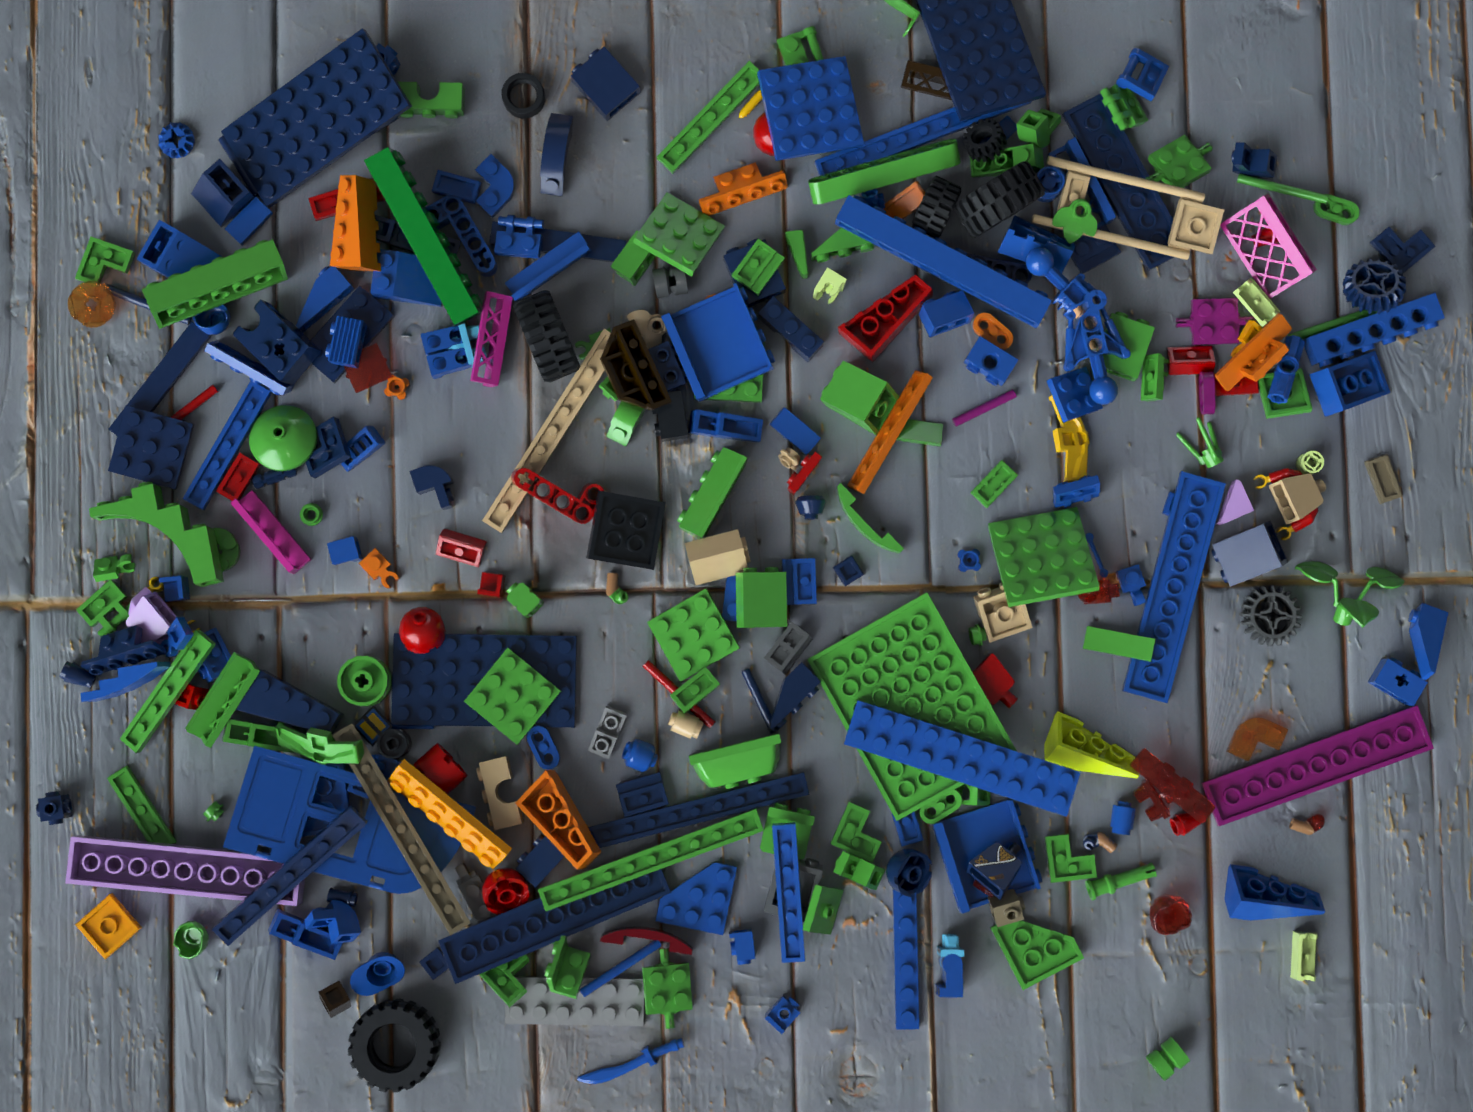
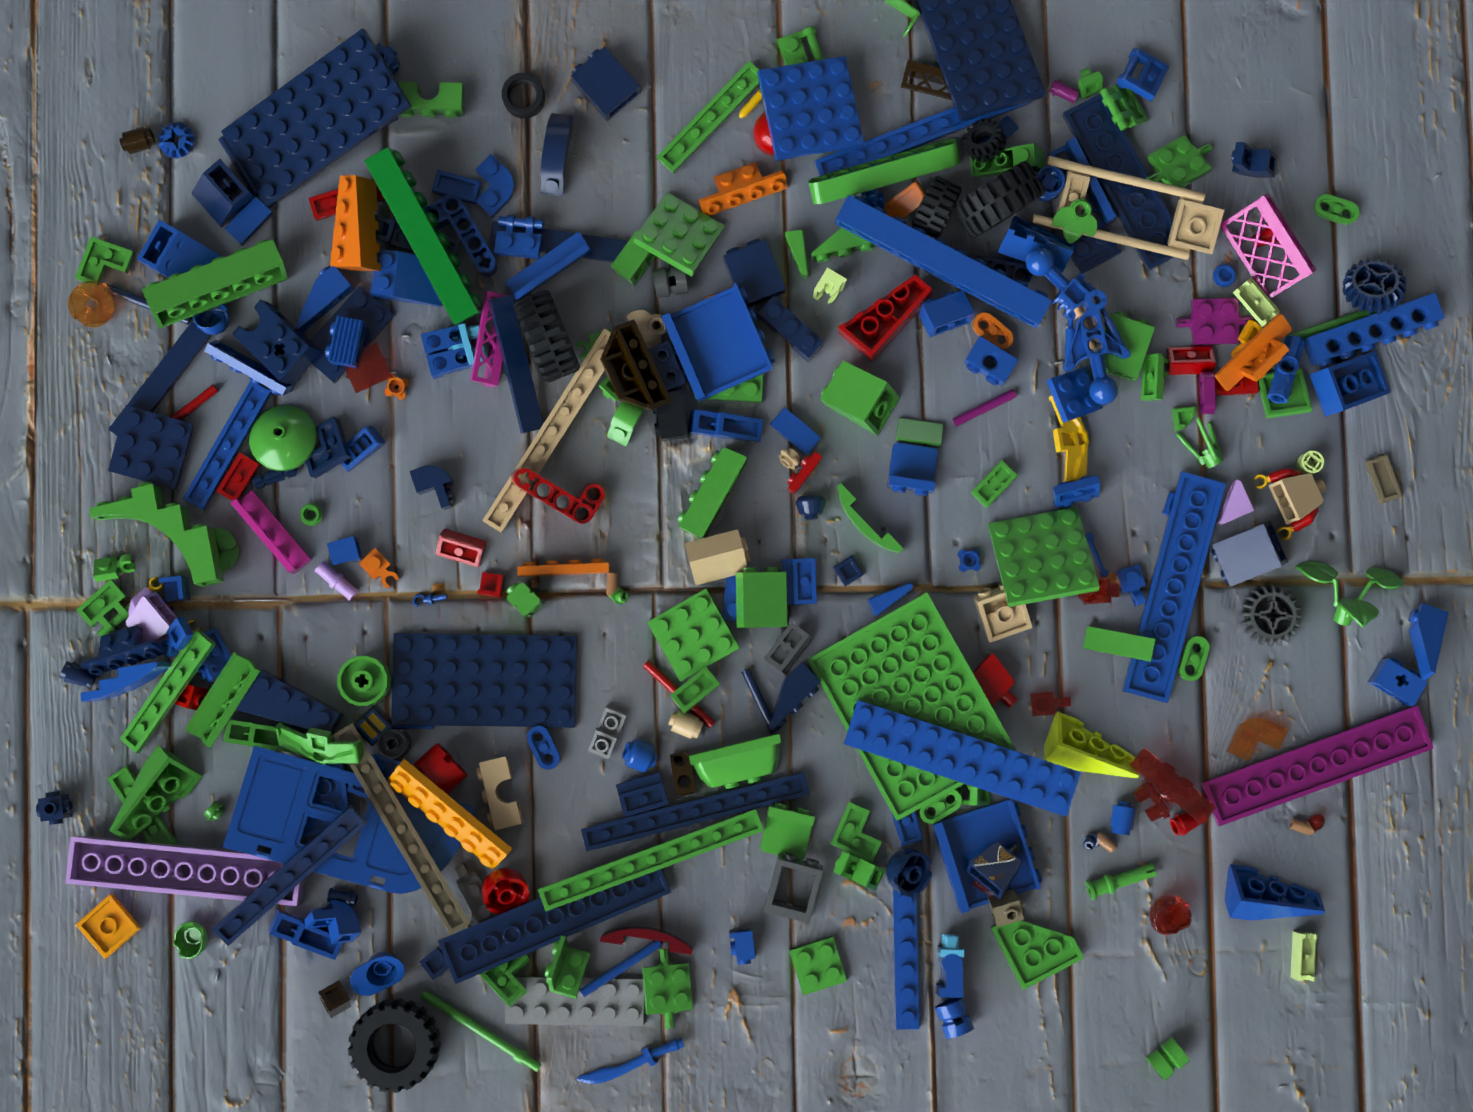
(137, 140): none -> dark brown brick
(157, 786): none -> bright green wedge
(336, 580): none -> lavender pin
(422, 630): red cylinder -> none
(430, 598): none -> blue hand
(512, 696): bright green plate -> none
(516, 364): none -> dark blue tile
(519, 1055): none -> bright green bar
(539, 861): dark blue brick -> none
(558, 818): orange wedge -> none
(573, 567): none -> orange plate
(625, 530): black plate -> none
(682, 774): none -> dark brown leg
(701, 900): blue plate -> none
(758, 267): bright green plate -> none
(773, 1015): blue brick -> none
(788, 892): blue plate -> none
(818, 965): none -> bright green plate
(822, 909): bright green plate -> none
(886, 599): none -> blue slope
(889, 431): orange tile -> none
(912, 469): none -> blue bracket
(953, 1009): none -> blue wheel
(977, 635): bright green plate -> none
(1037, 127): bright green brick -> none
(1045, 703): none -> clear red plate
(1063, 91): none -> magenta pin
(1064, 866): bright green plate -> none
(1089, 83): none -> bright green tile
(1182, 417): none -> bright green tile
(1194, 659): none -> bright green plate
(1224, 275): none -> blue plate
(1281, 188): bright green bar -> none
(1401, 253): dark blue plate -> none

